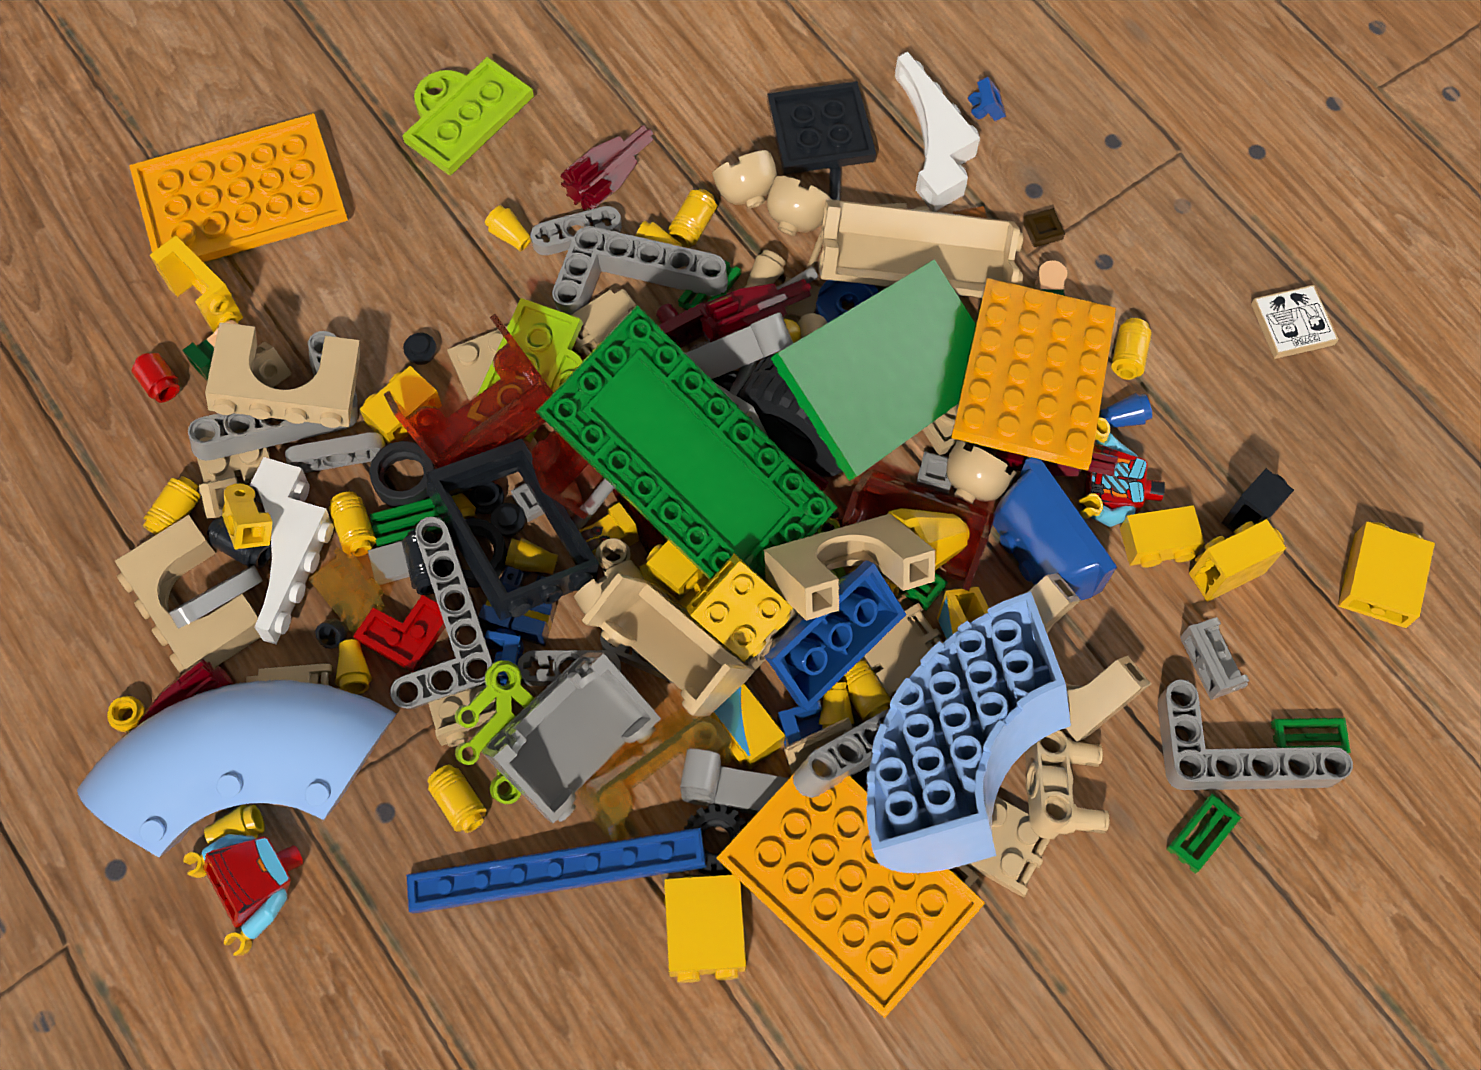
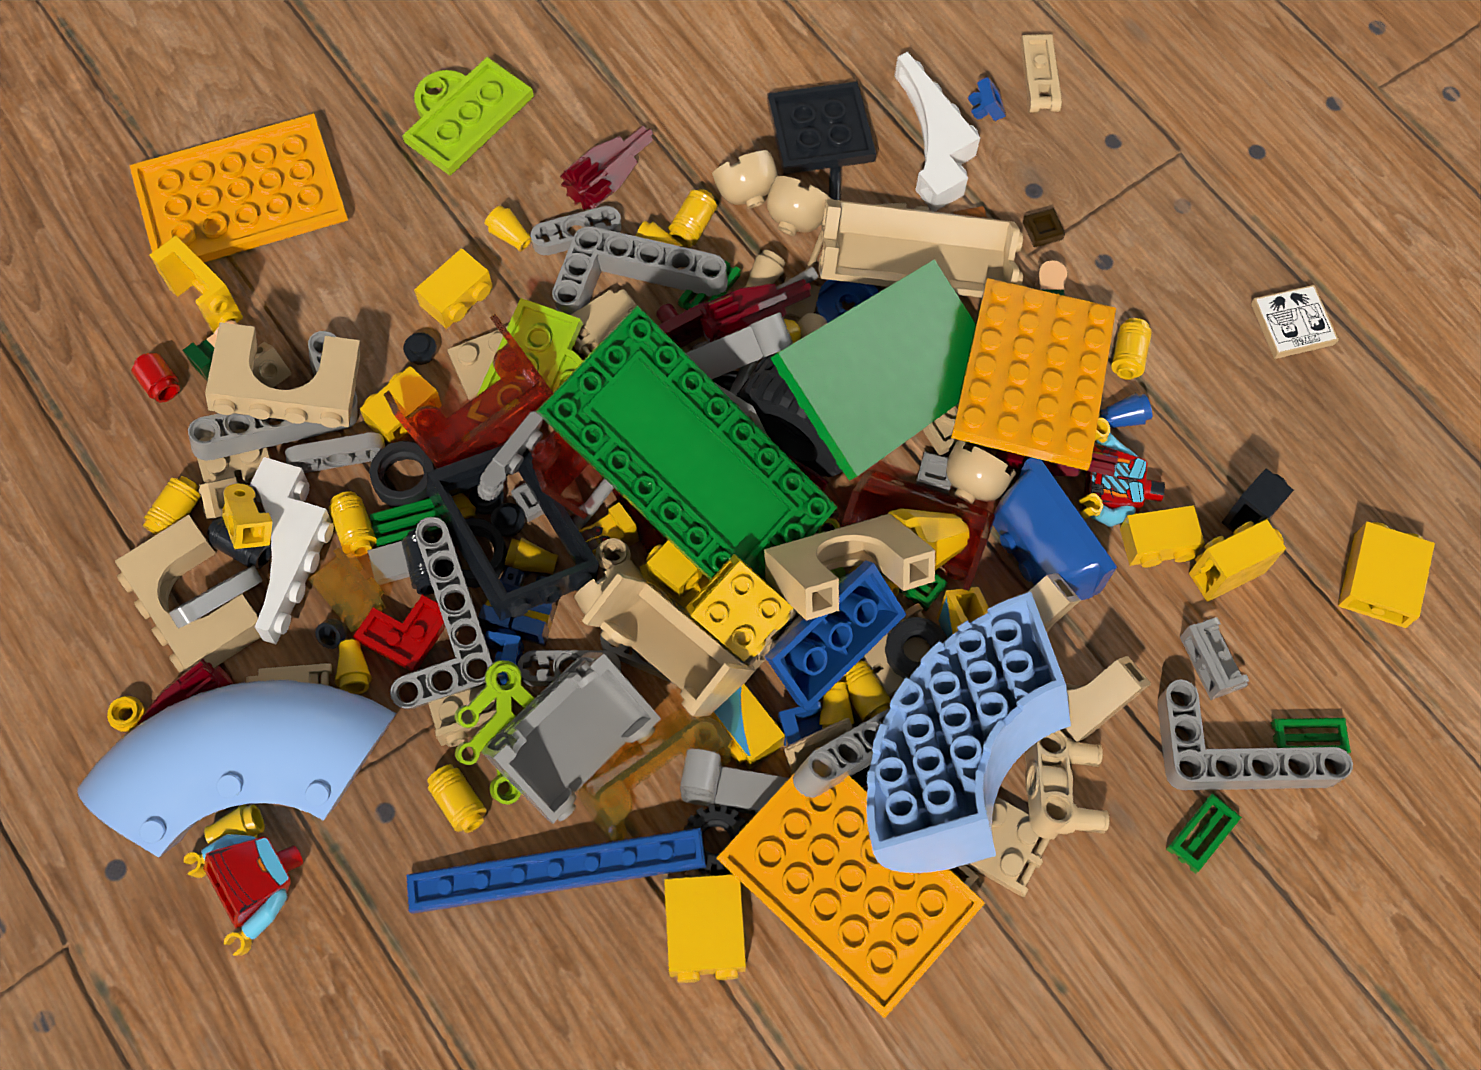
(454, 288): none -> yellow brick
(510, 456): none -> light grey hinge
(901, 633): none -> black tyre
(1040, 72): none -> tan plate

